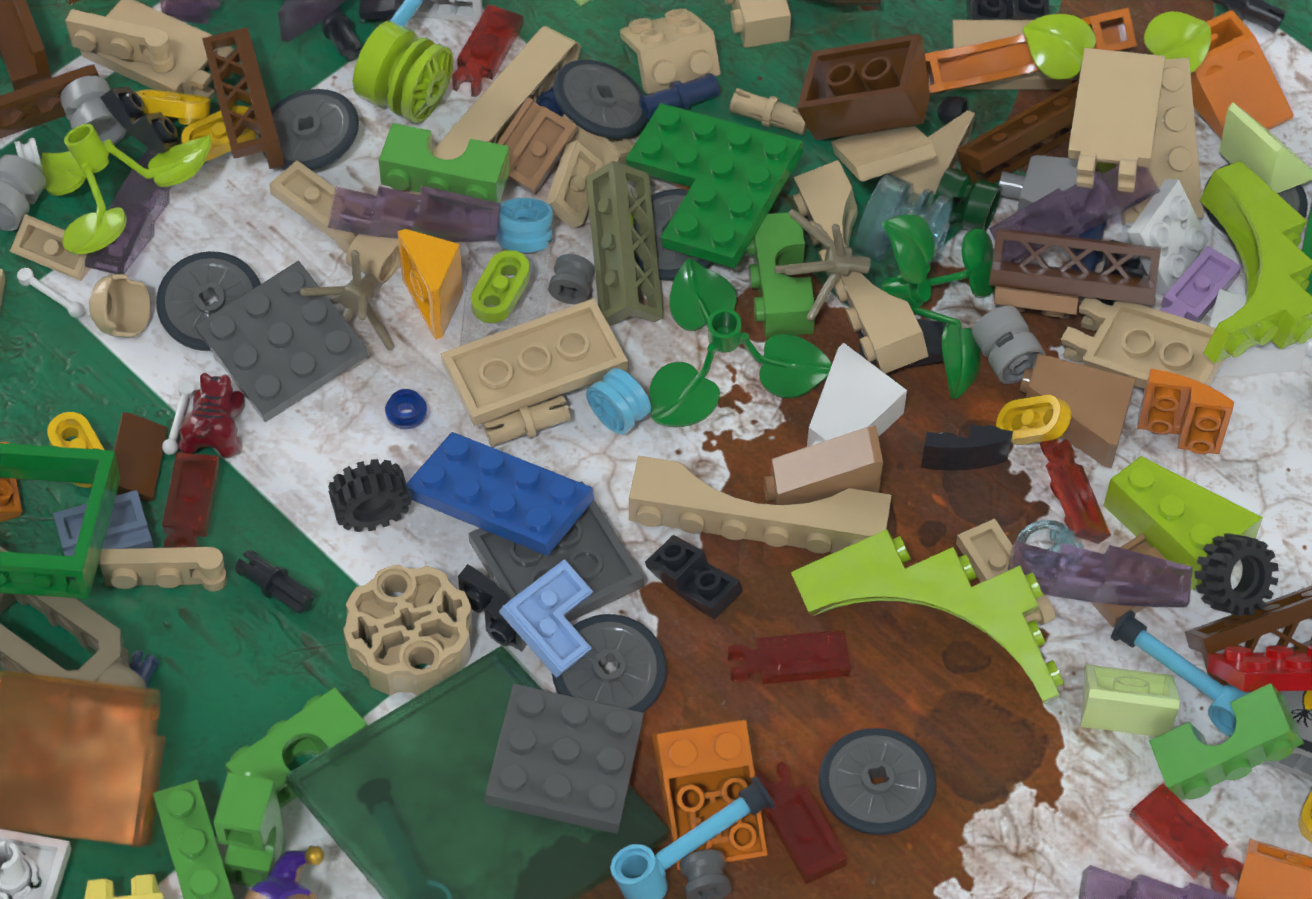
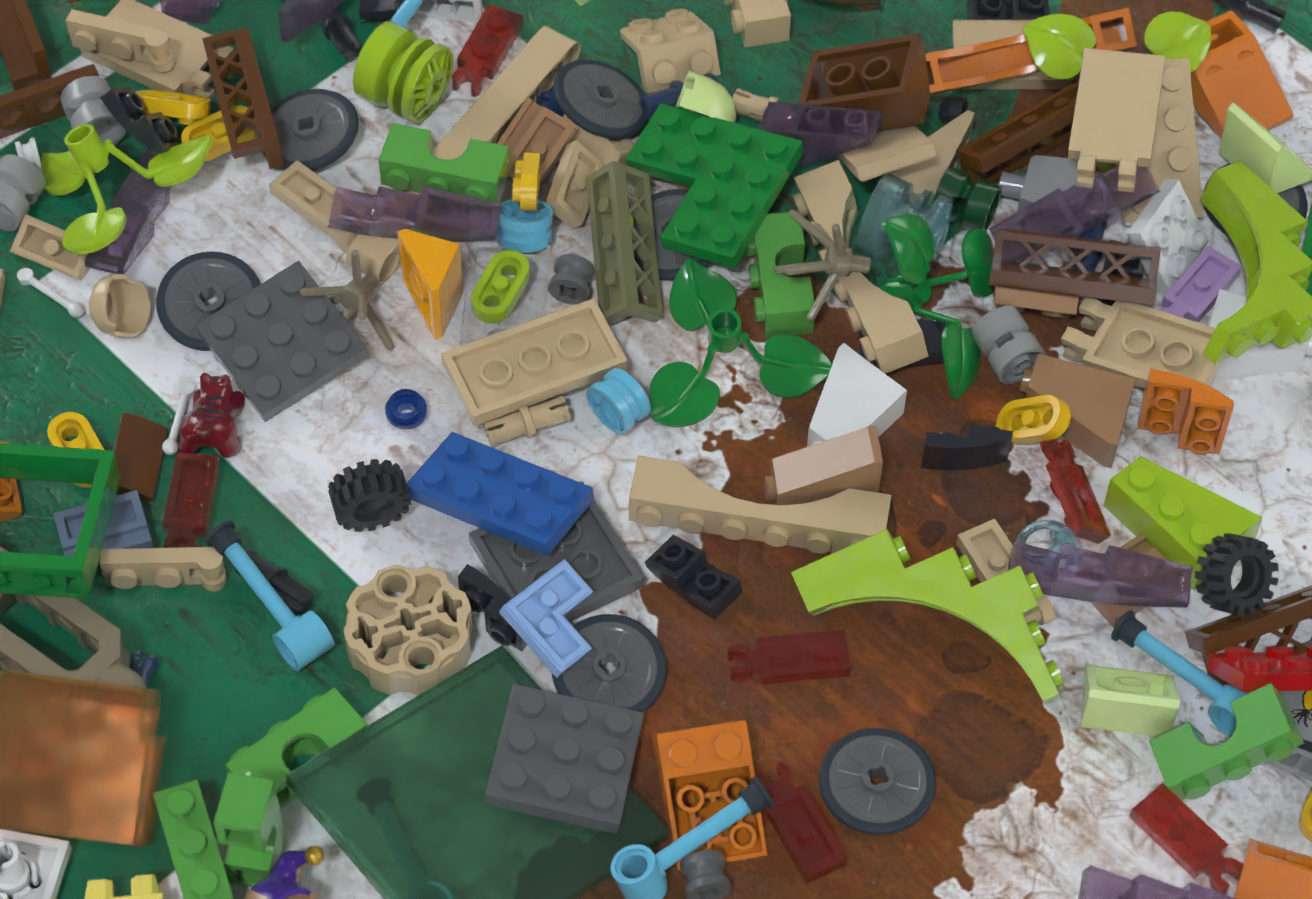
(301, 637): none -> medium azure piece
(527, 181): none -> yellow plate
(706, 97): none -> yellowish green brick
(821, 128): none -> clear purple slope

